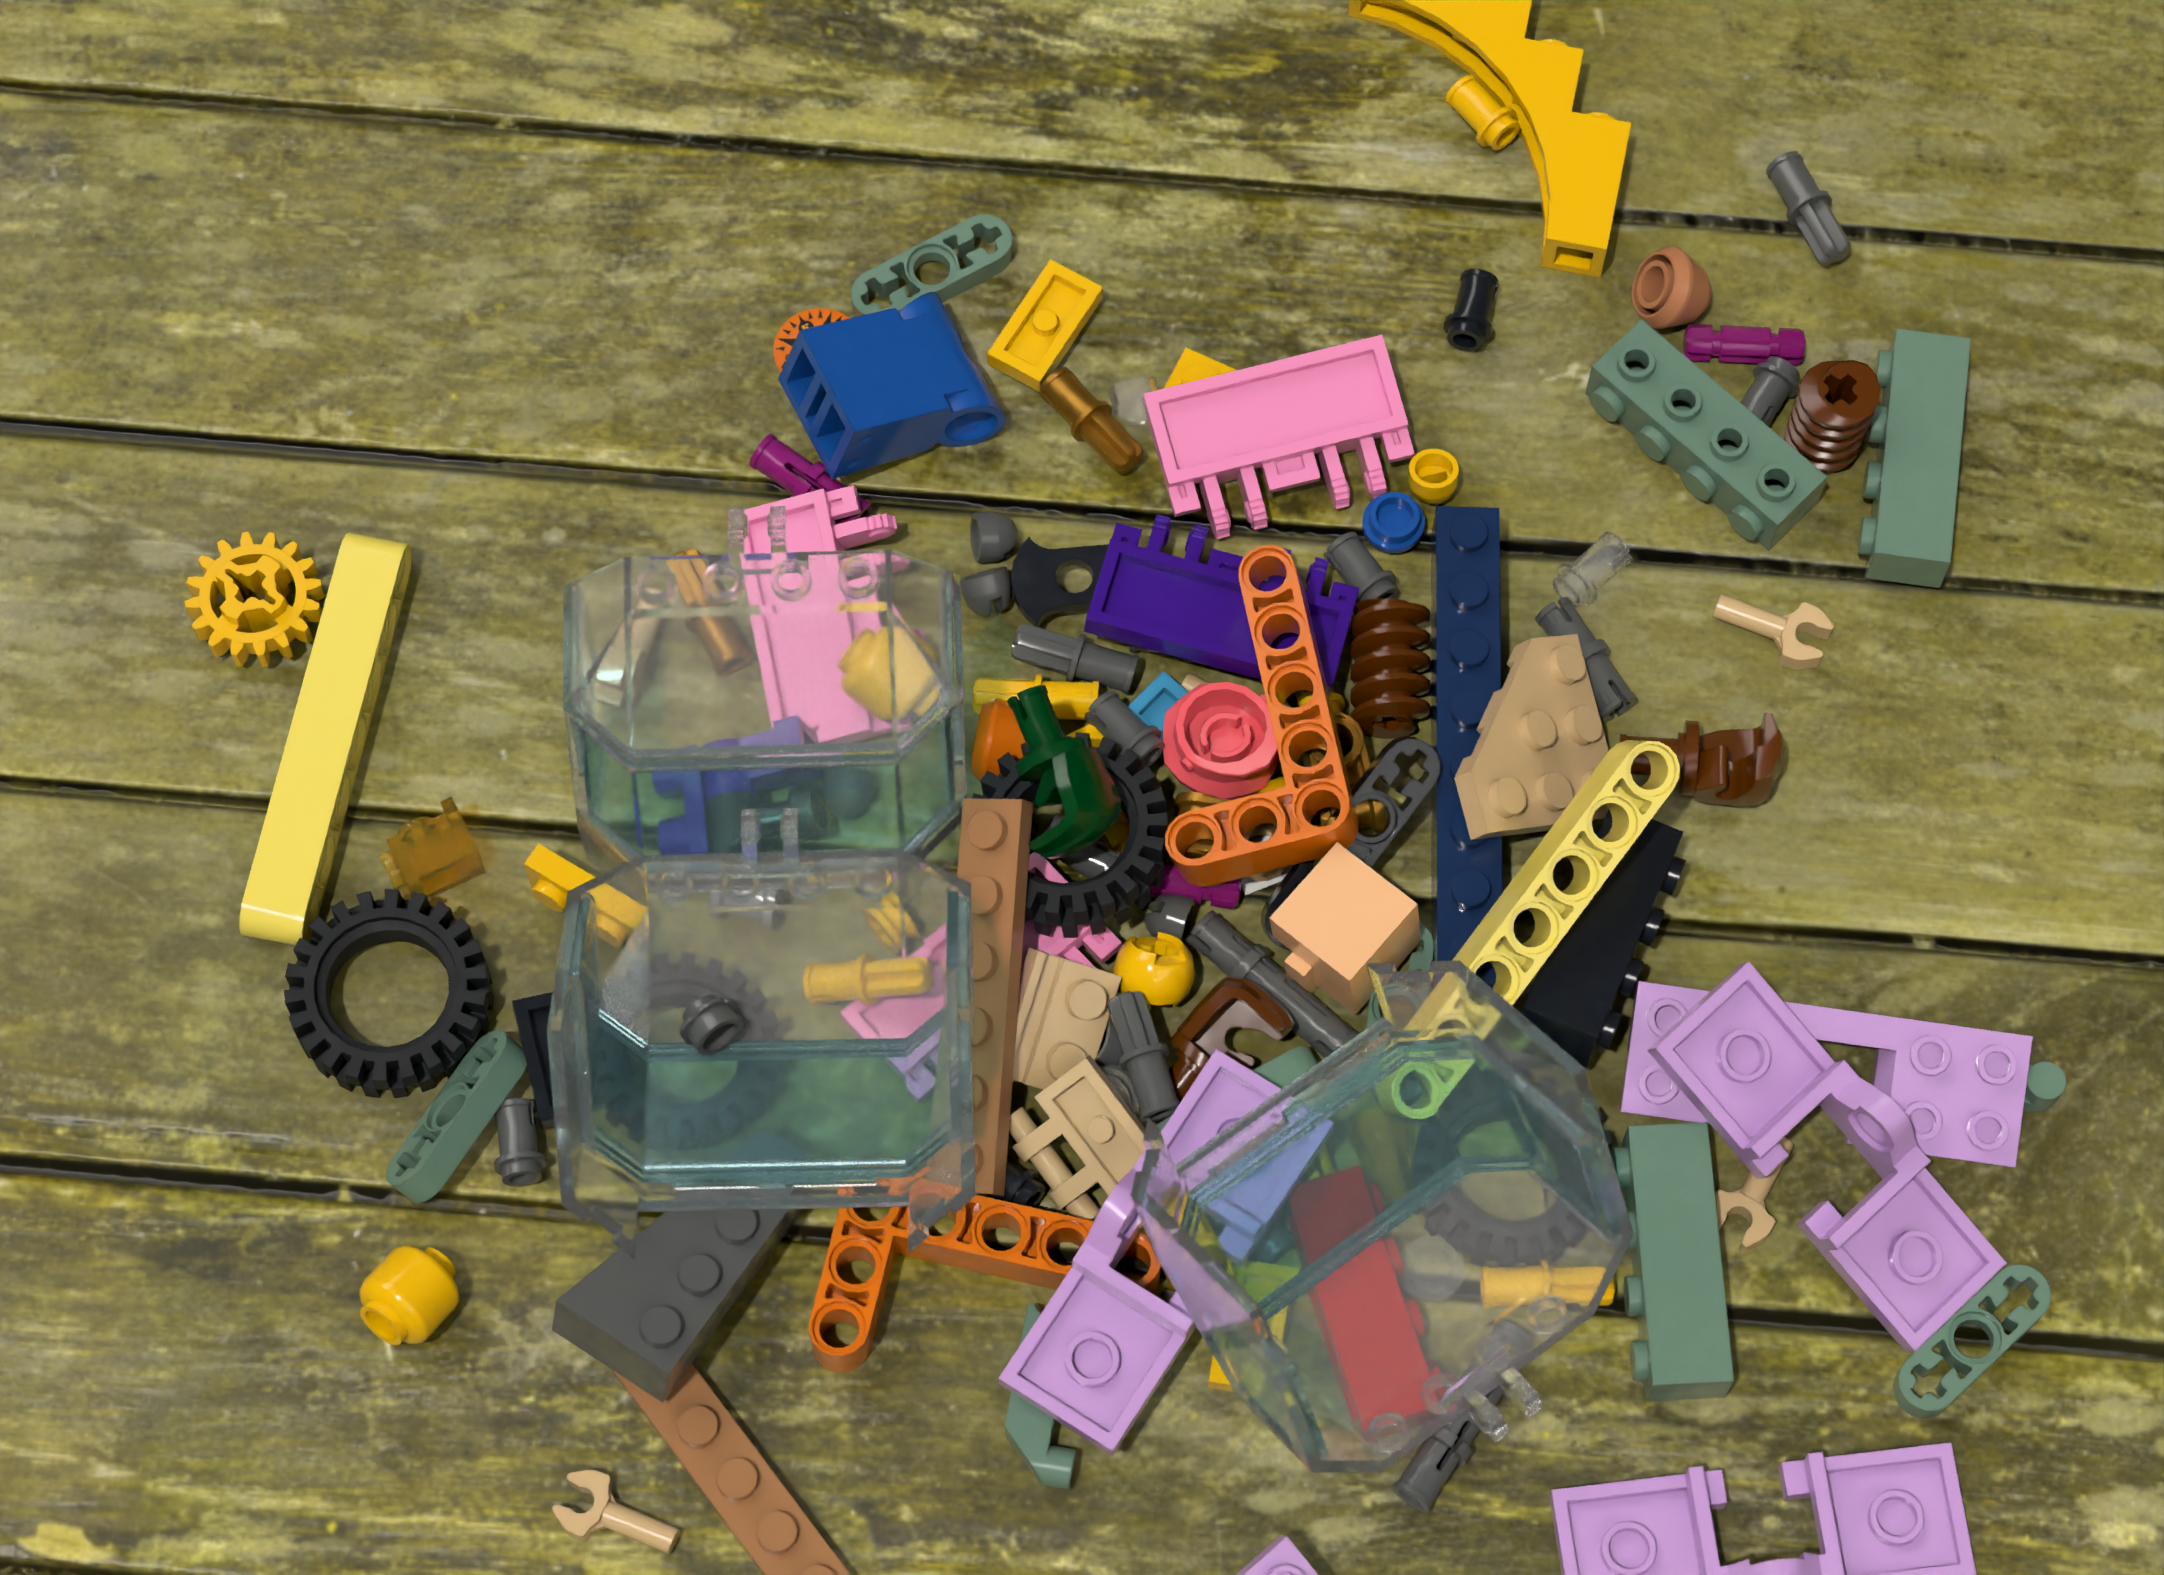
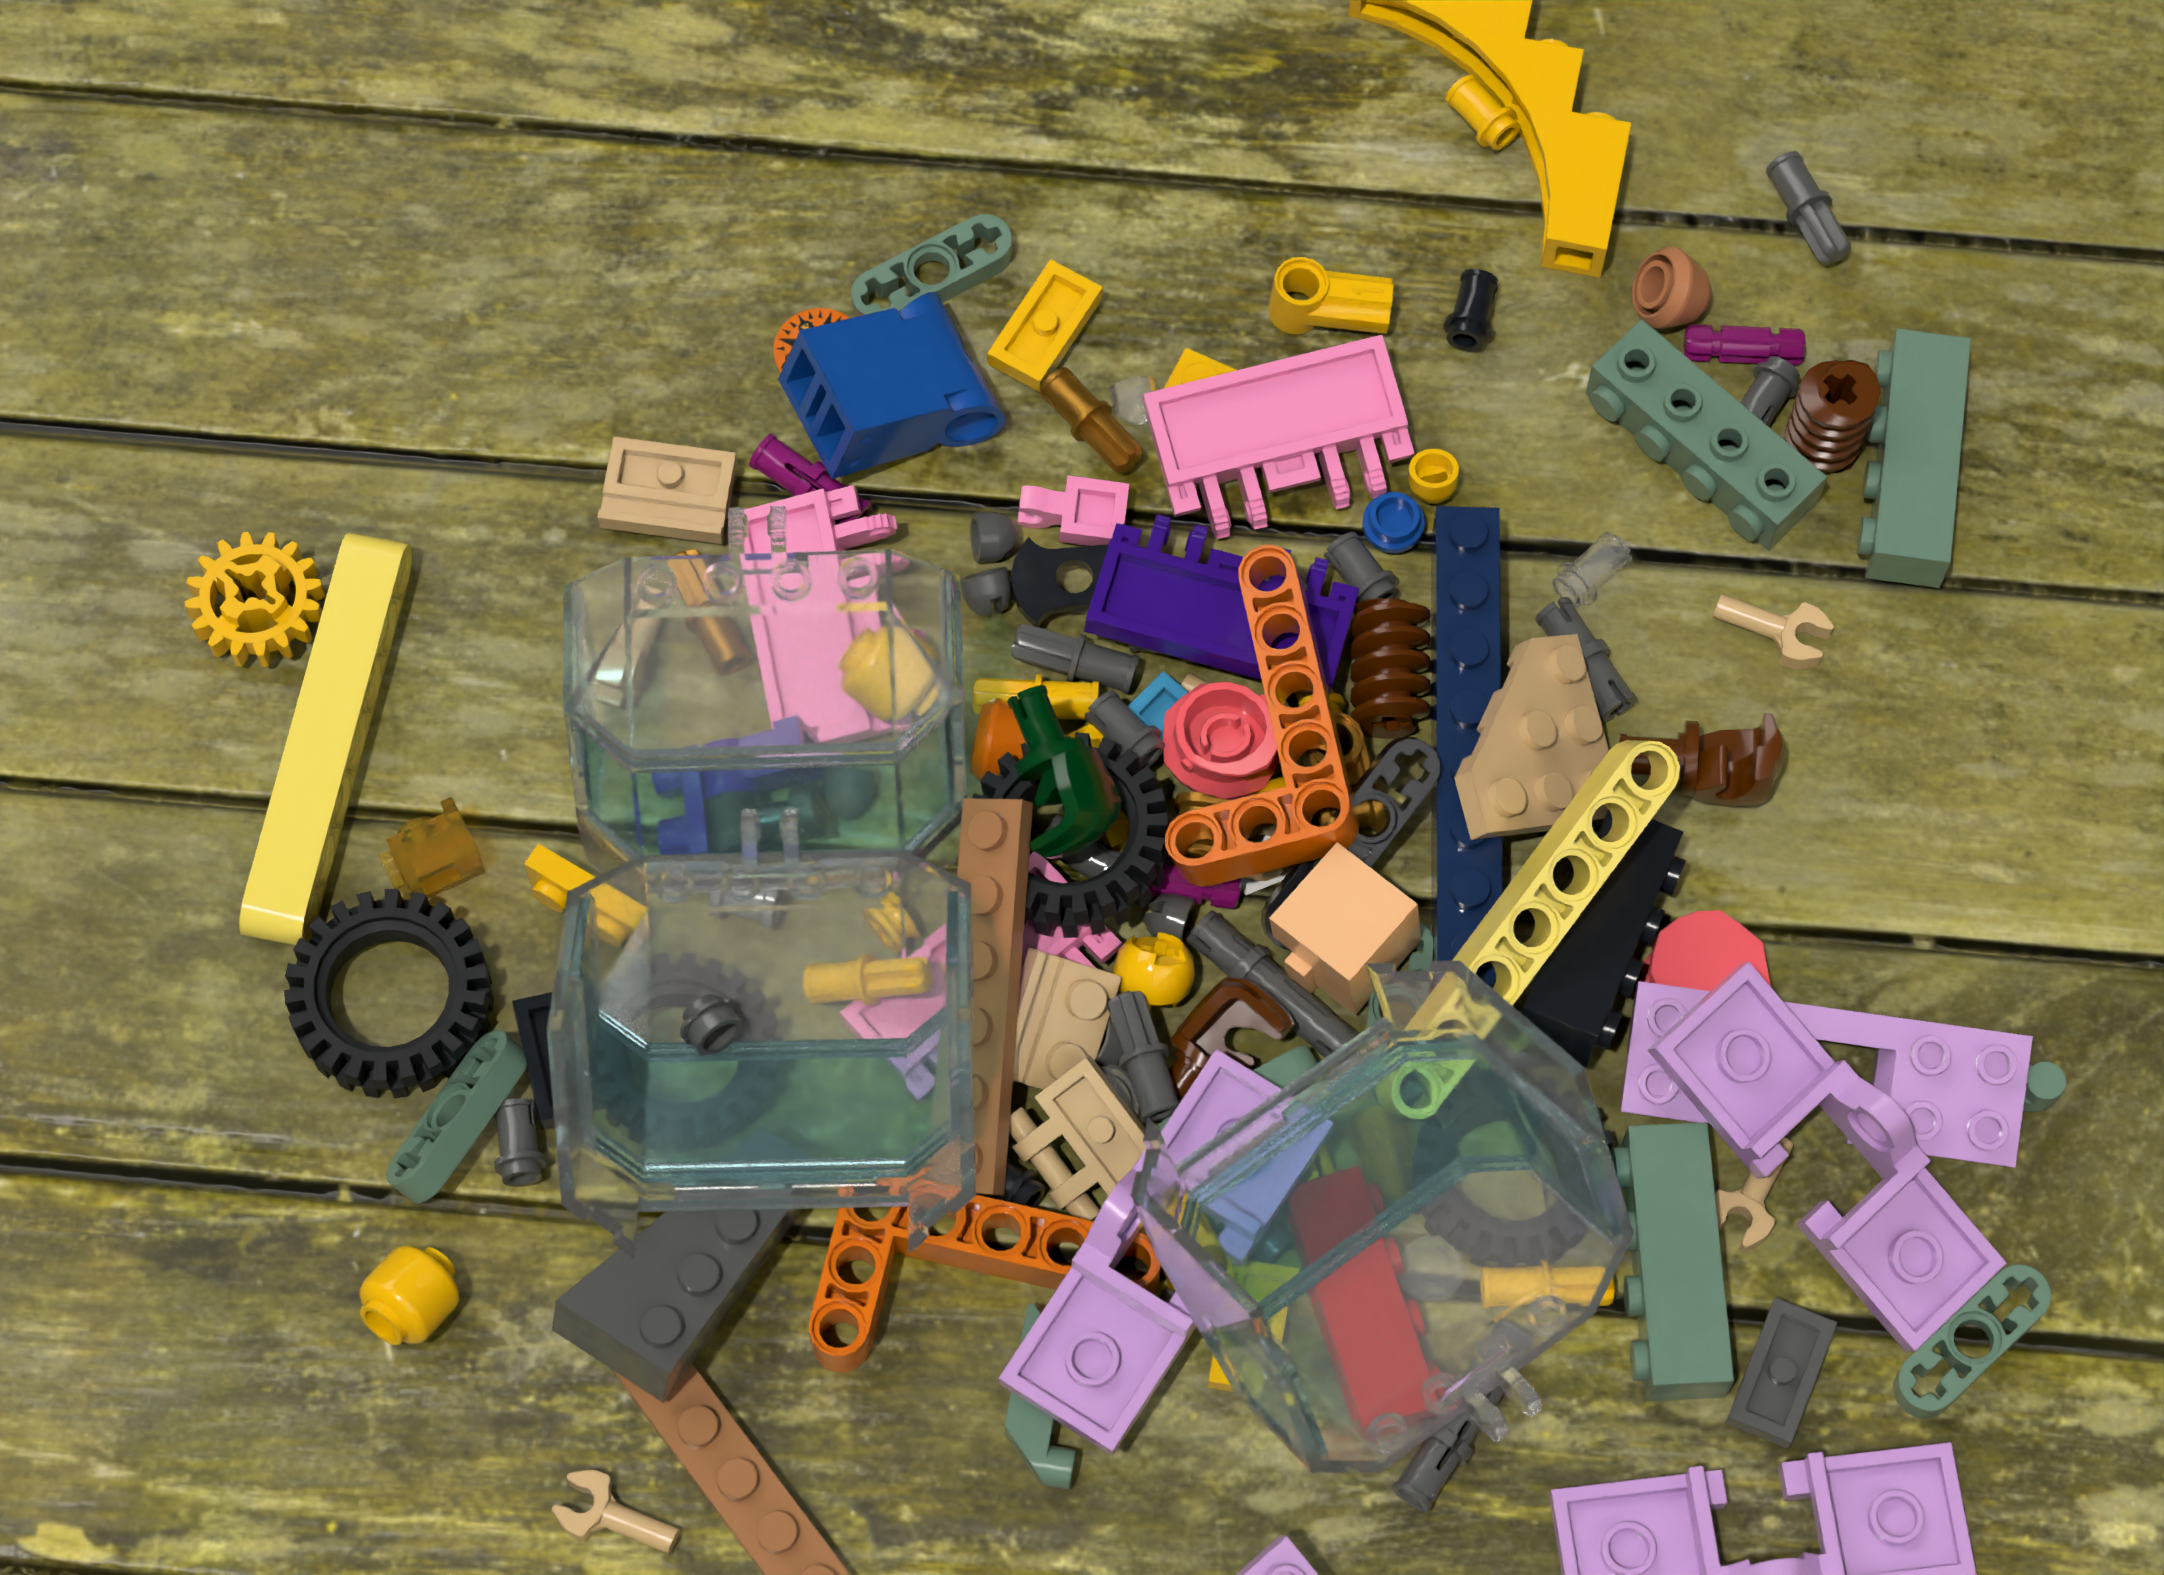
(667, 490): none -> tan plate
(1084, 510): none -> bright pink plate
(1334, 301): none -> yellow piece
(1702, 951): none -> coral hat
(1781, 1373): none -> dark grey plate

